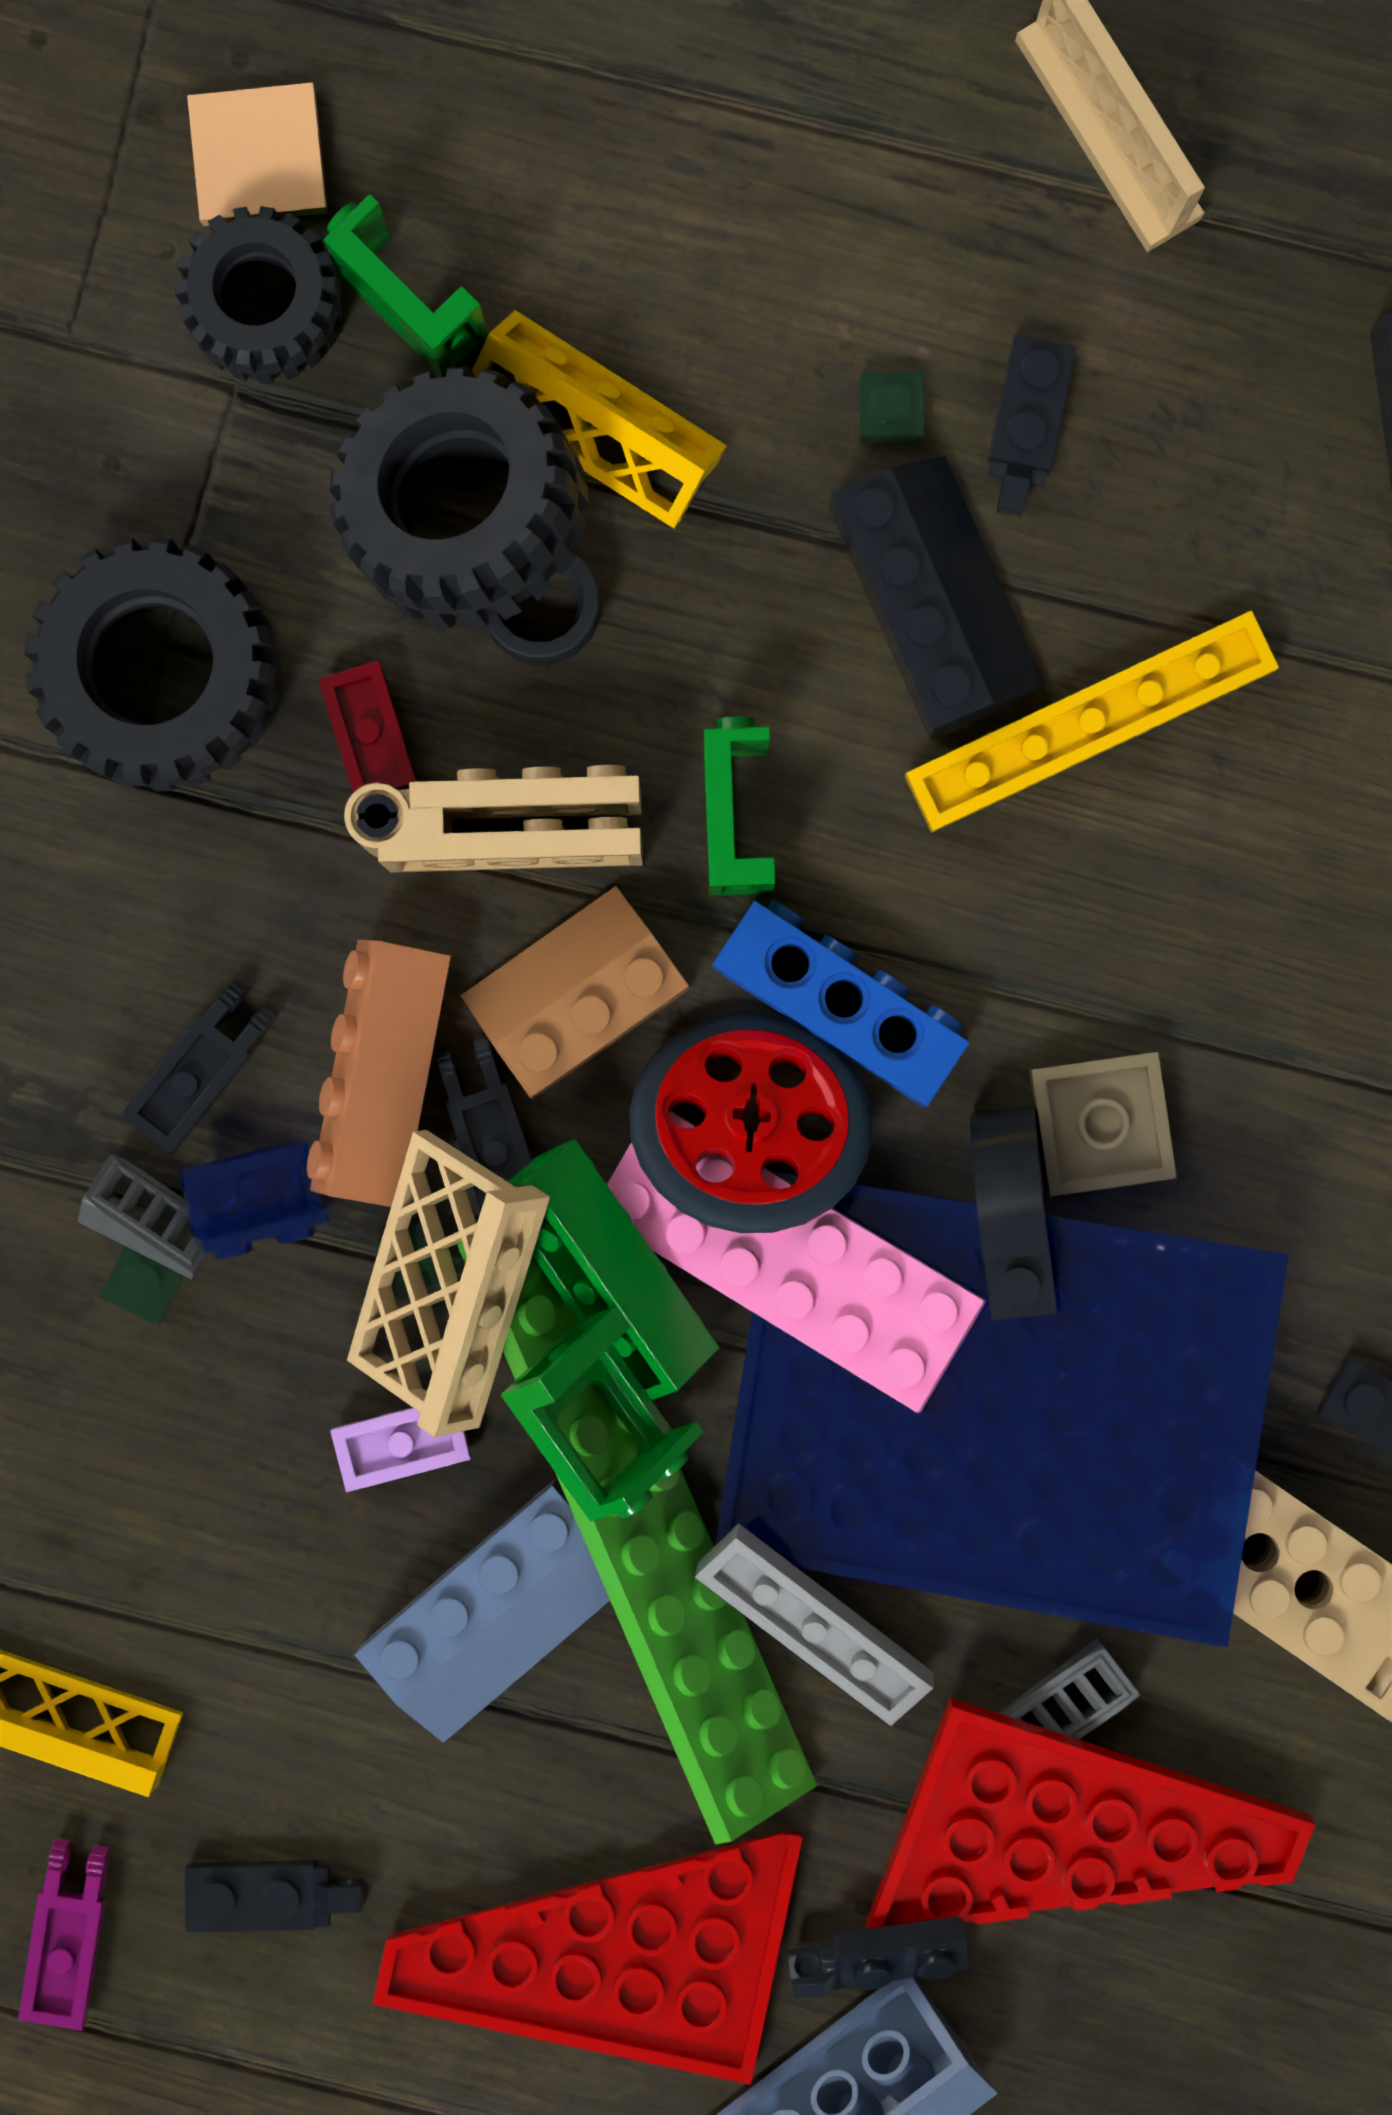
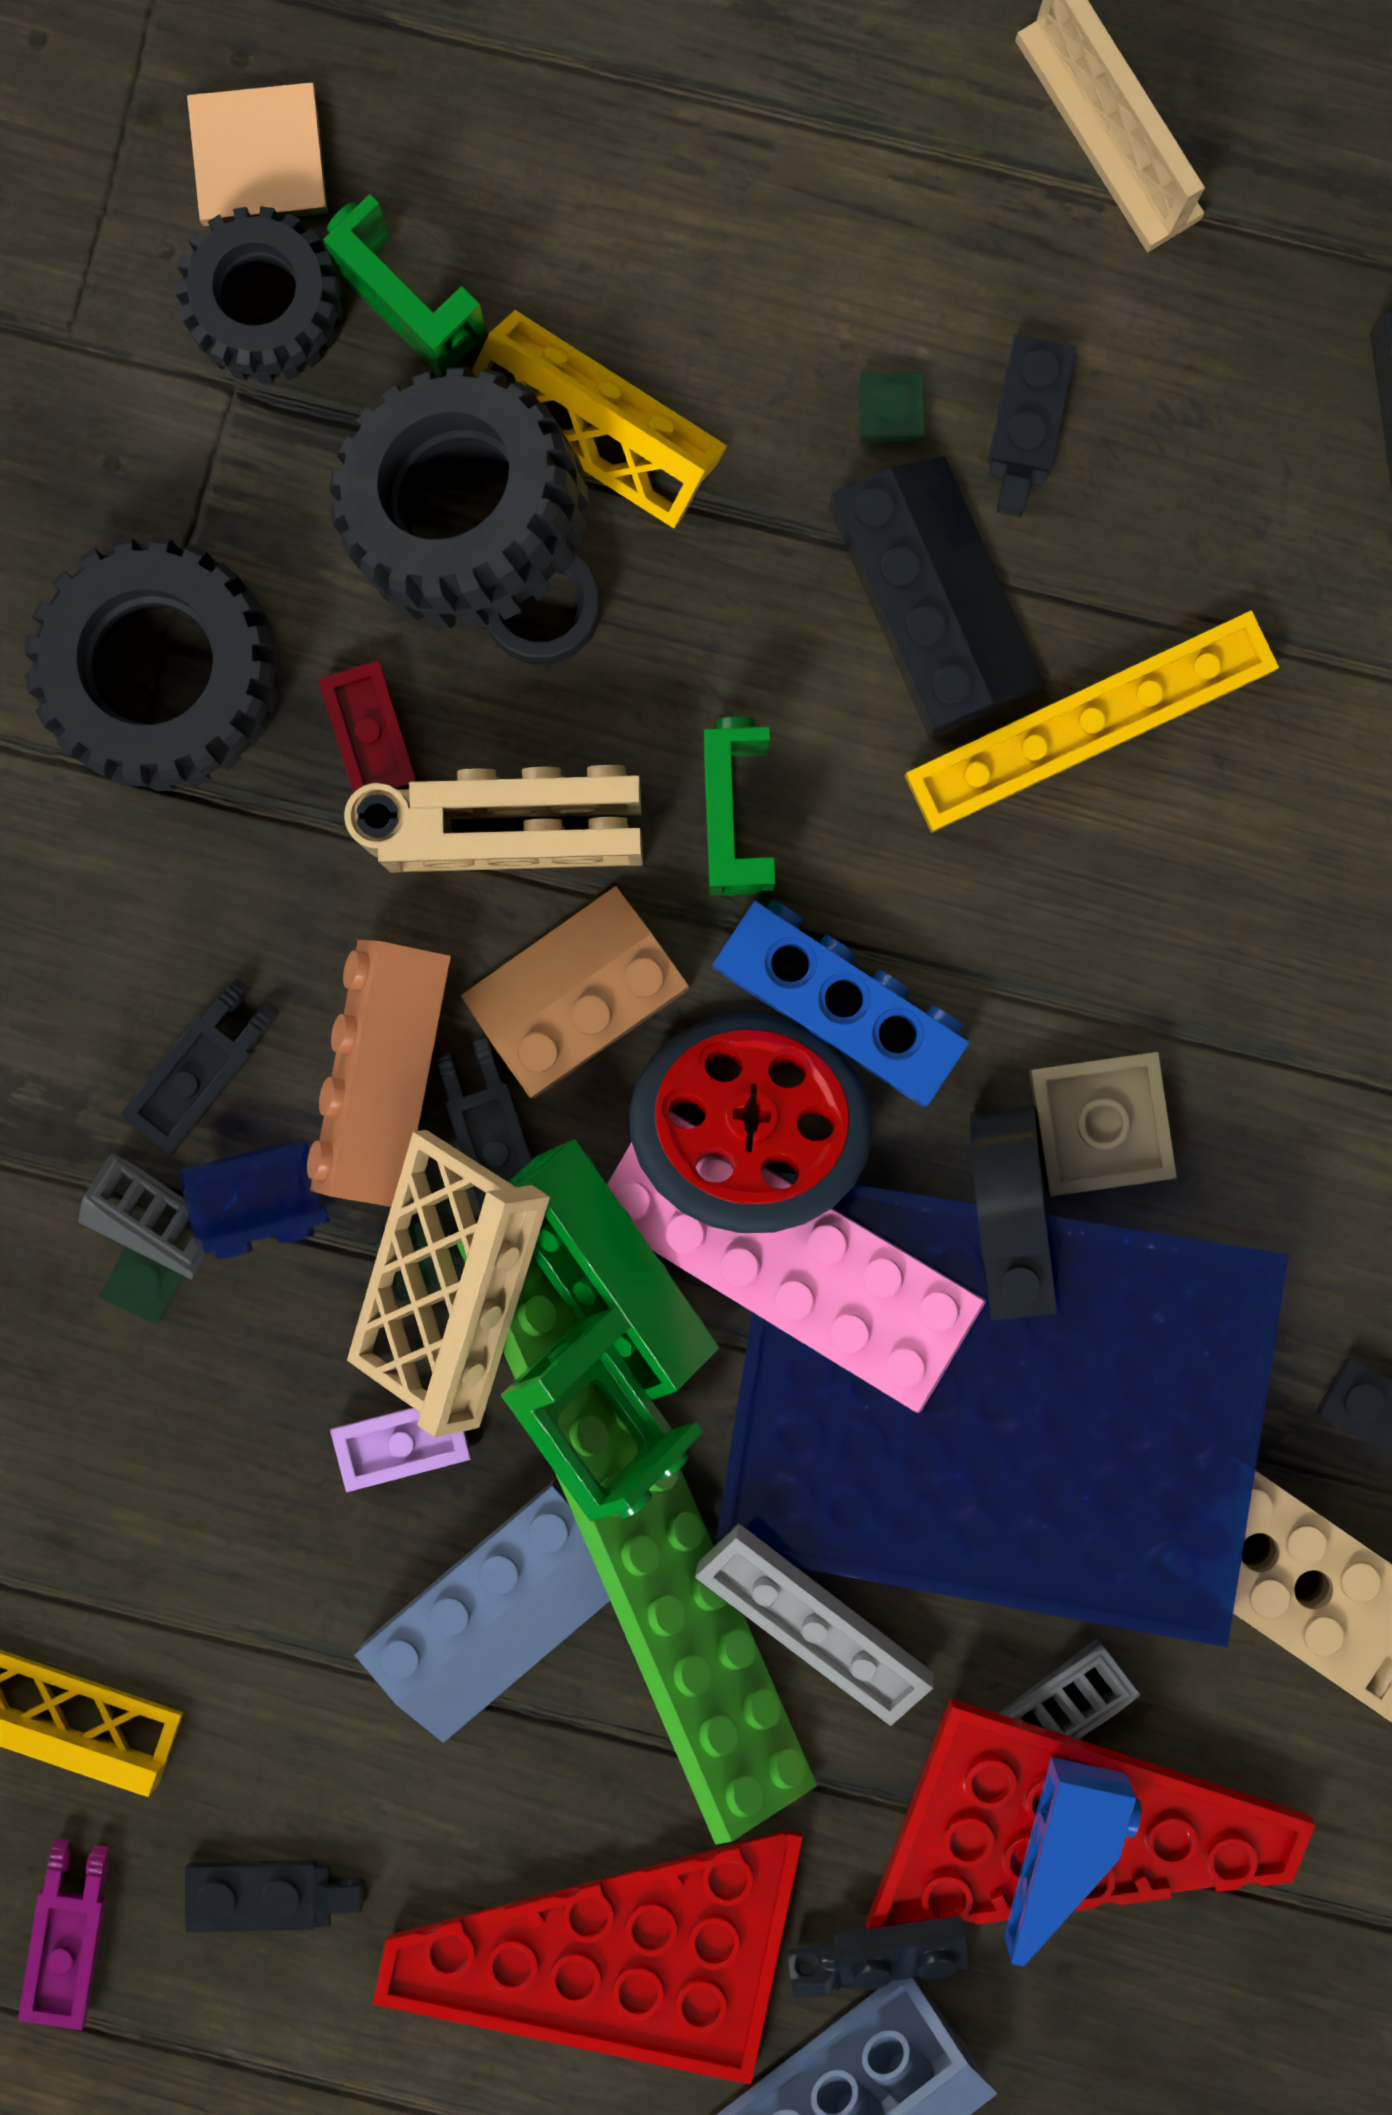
(1070, 1849): none -> blue slope

